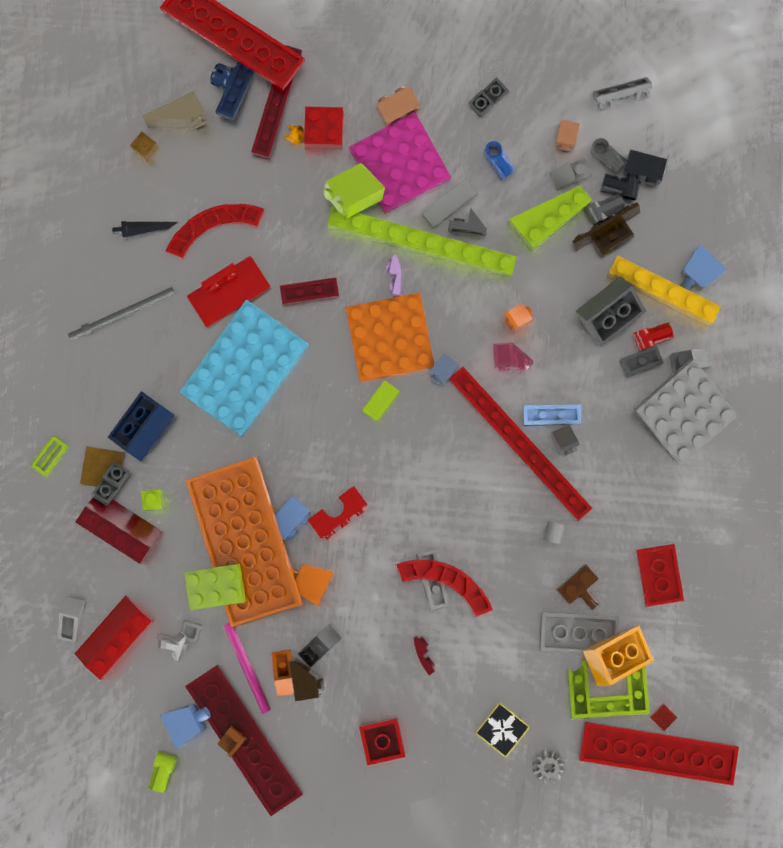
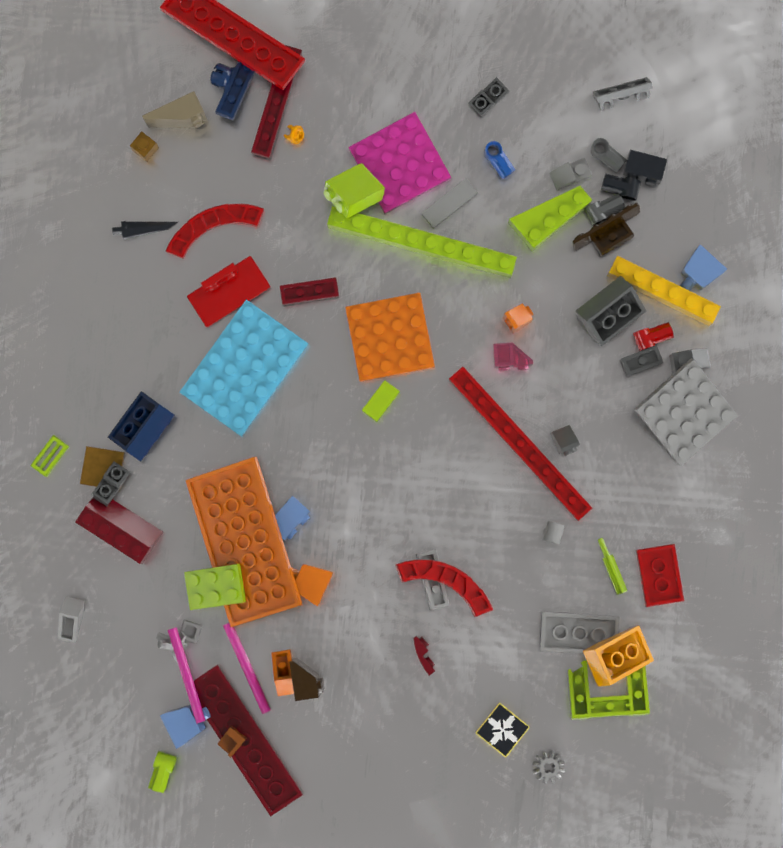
(87, 329): dark grey bar -> none
(113, 637): red slope -> none
(152, 500): lime brick -> none
(186, 675): none -> dark pink piece
(319, 645): dark grey slope -> none
(323, 128): red brick -> none
(325, 525): red arch -> none
(382, 741): red brick -> none
(395, 270): lavender slope -> none
(398, 105): nougat brick -> none
(443, 369): sand blue brick -> none
(473, 226): dark grey slope -> none
(551, 414): light blue plate -> none
(567, 135): nougat brick -> none
(579, 586): reddish brown brick -> none
(612, 569): none -> lime axle
(659, 753): red plate -> none
(663, 717): clear red tile -> none

